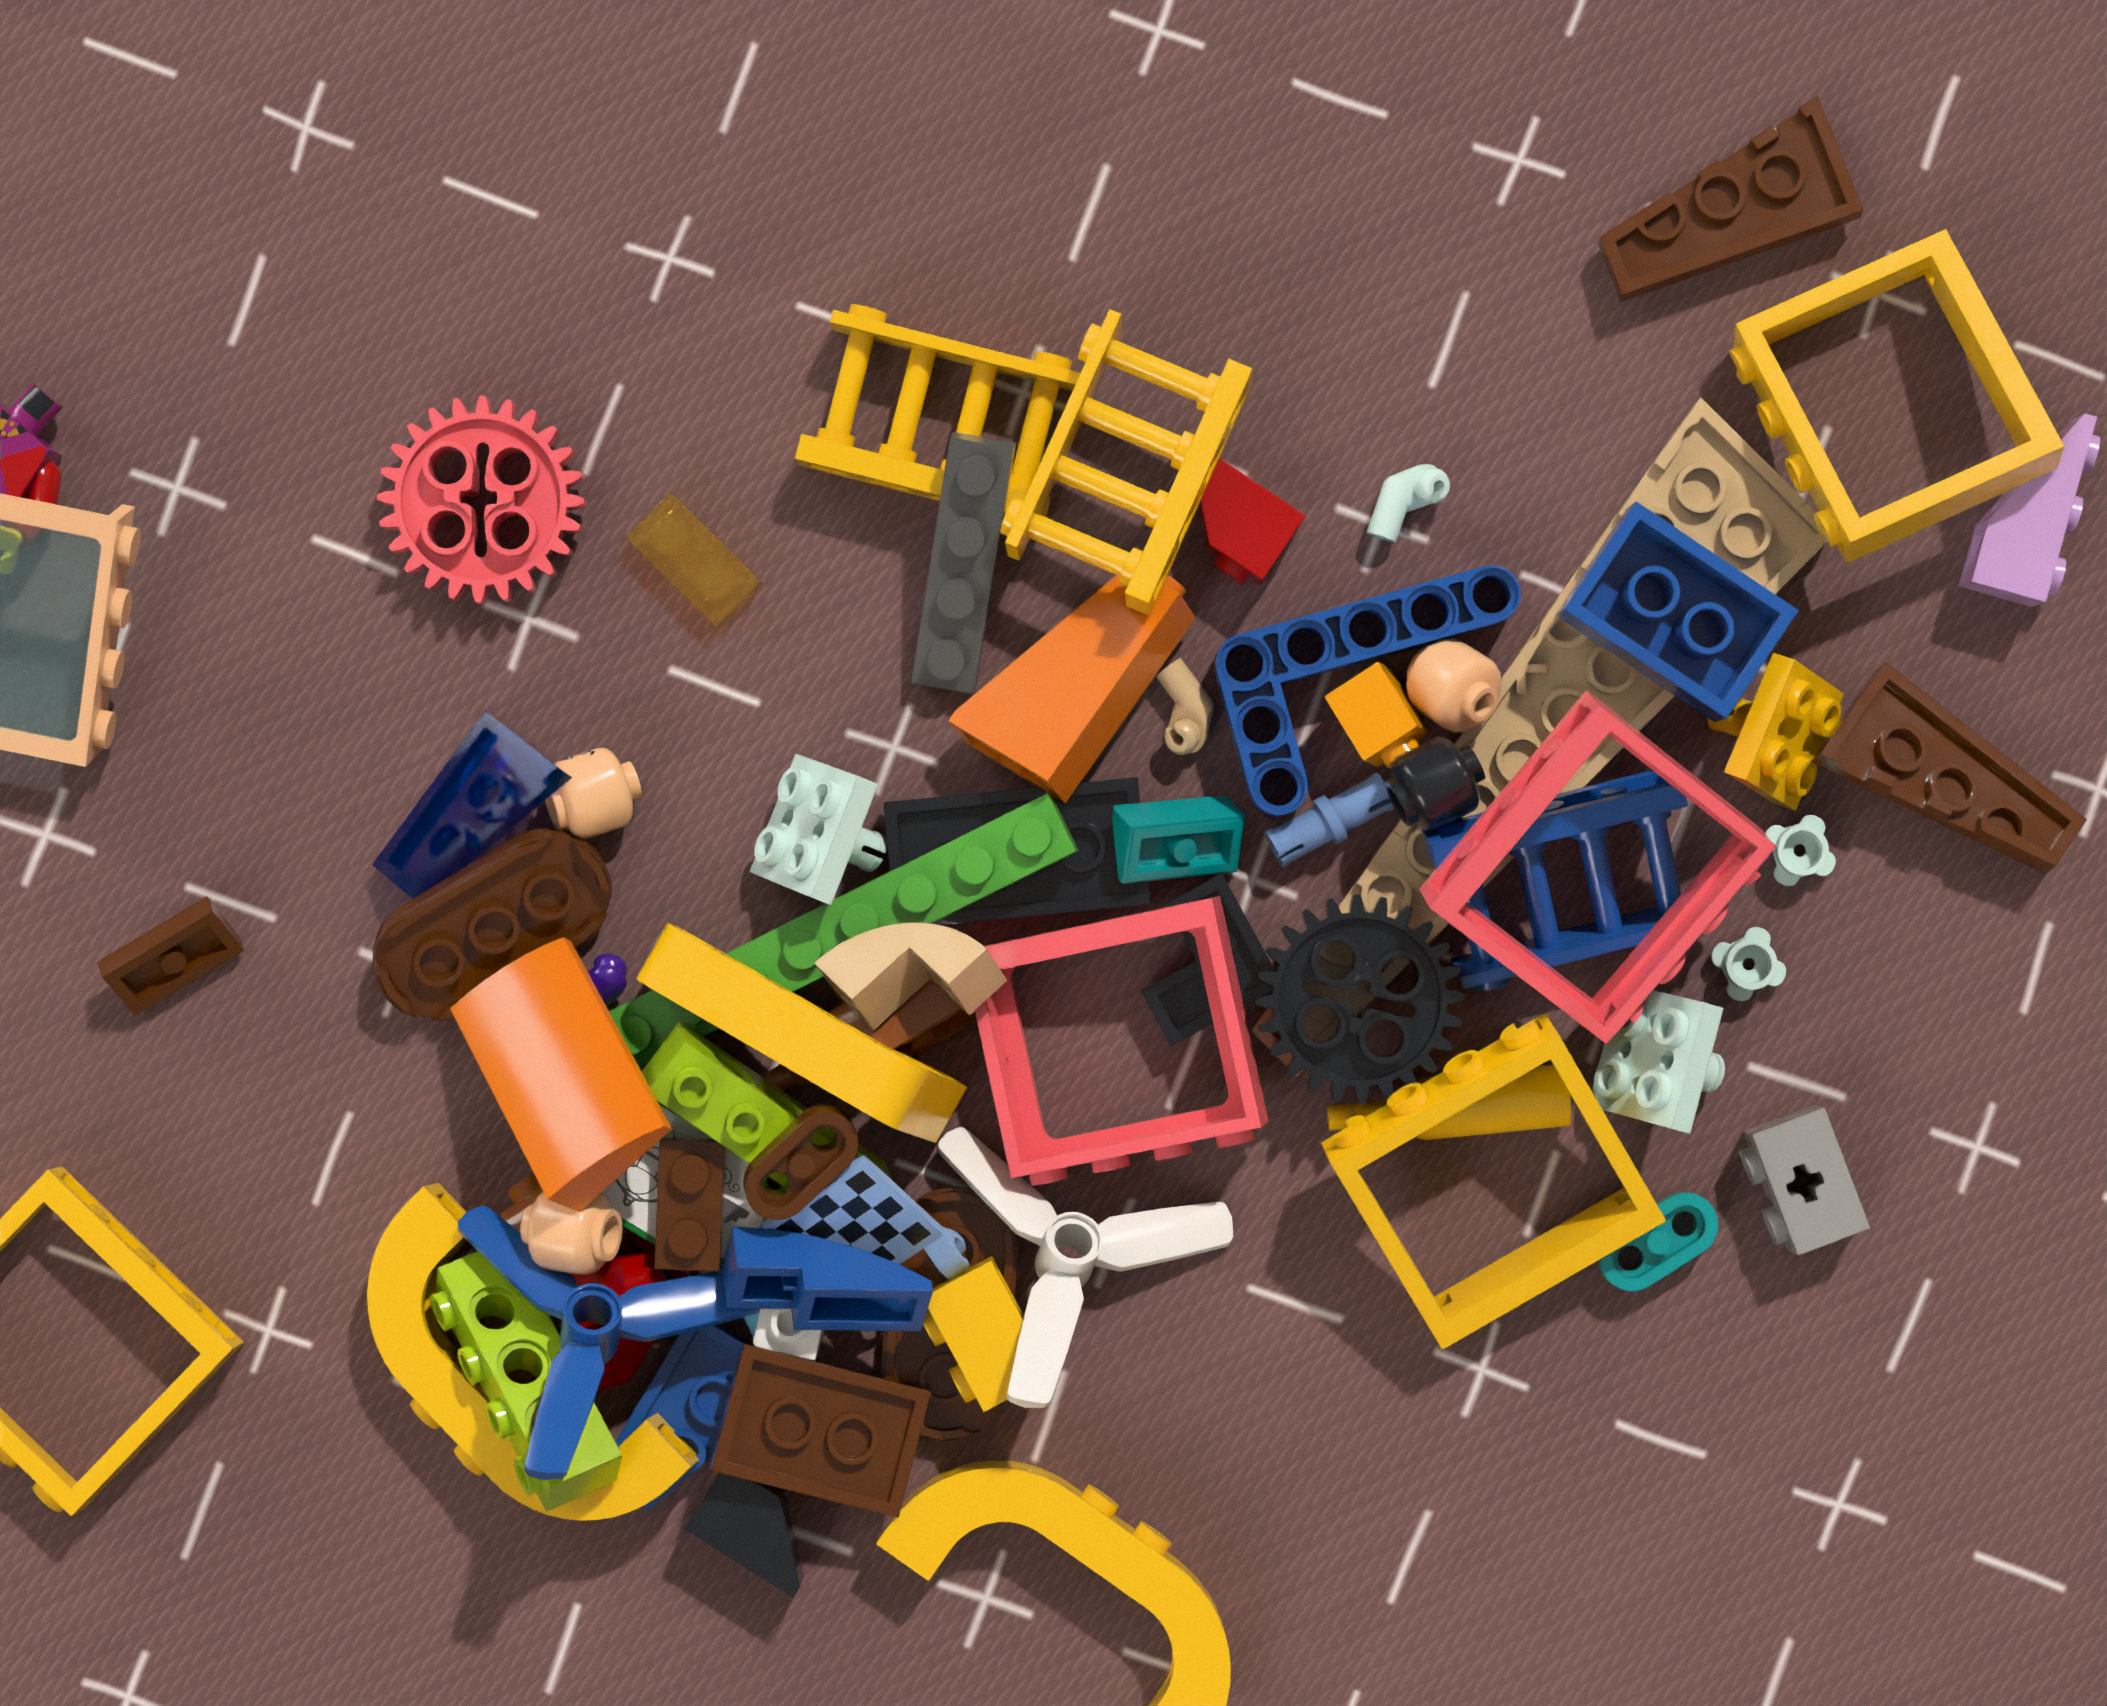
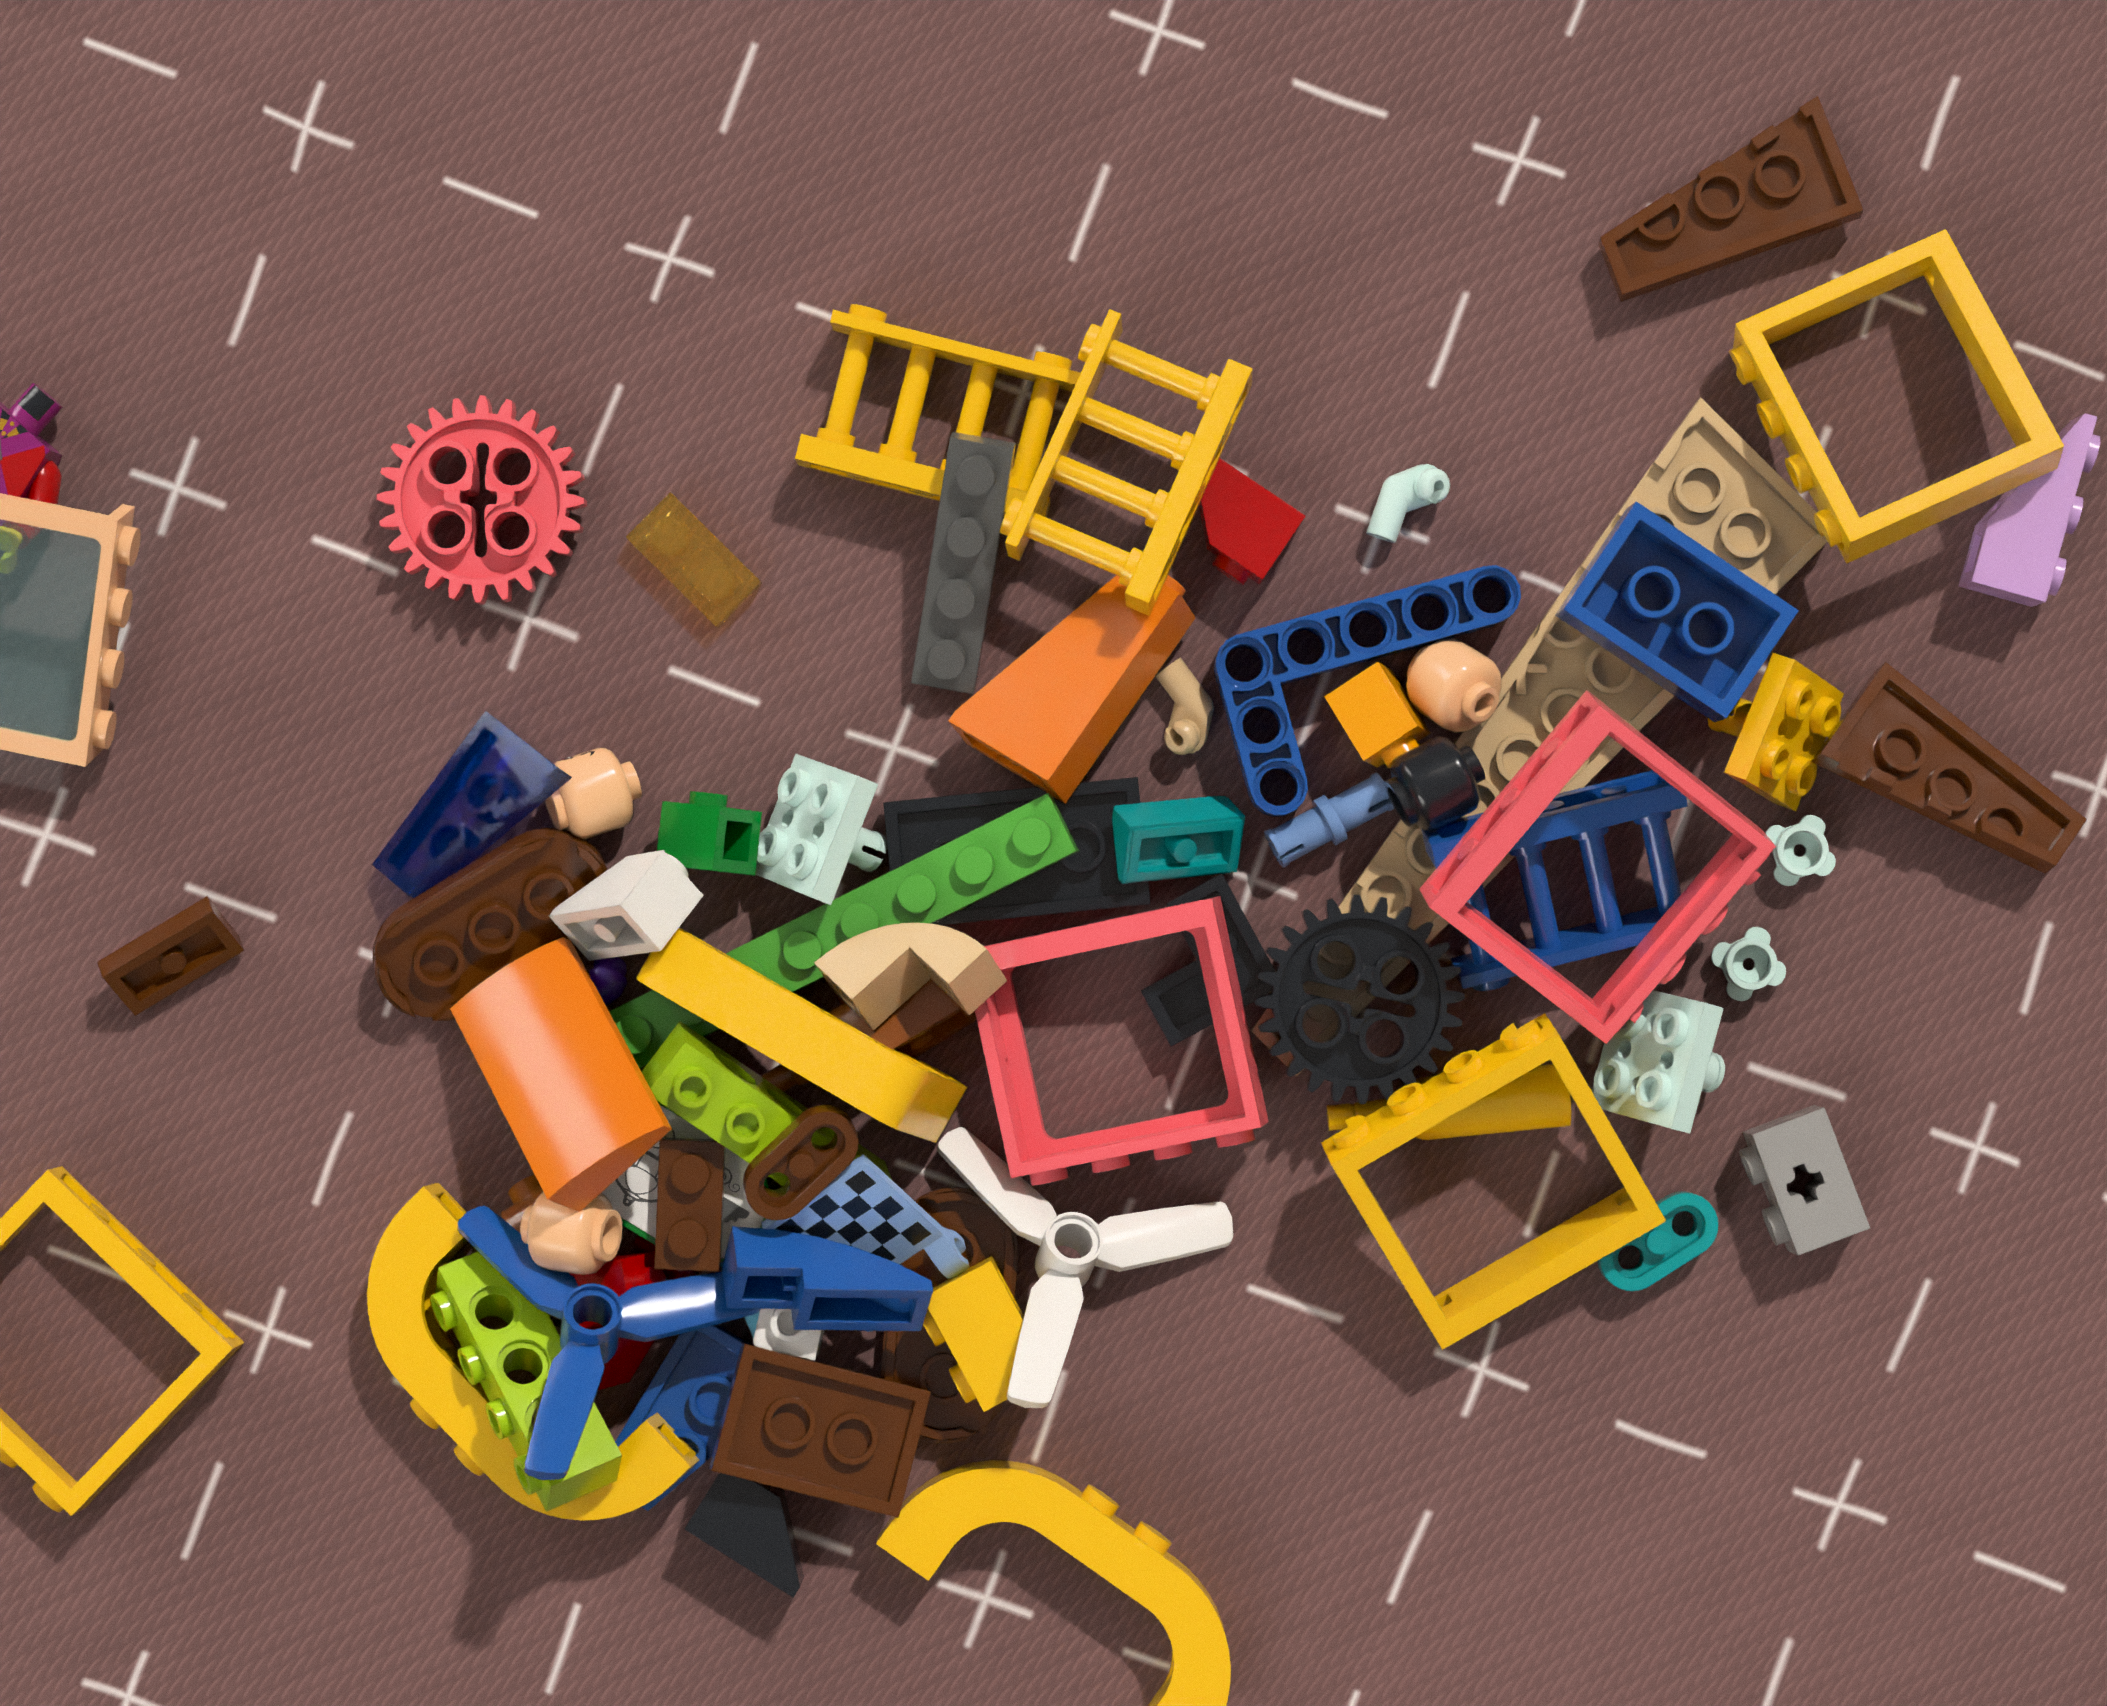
(629, 907): none -> white slope
(710, 834): none -> green brick

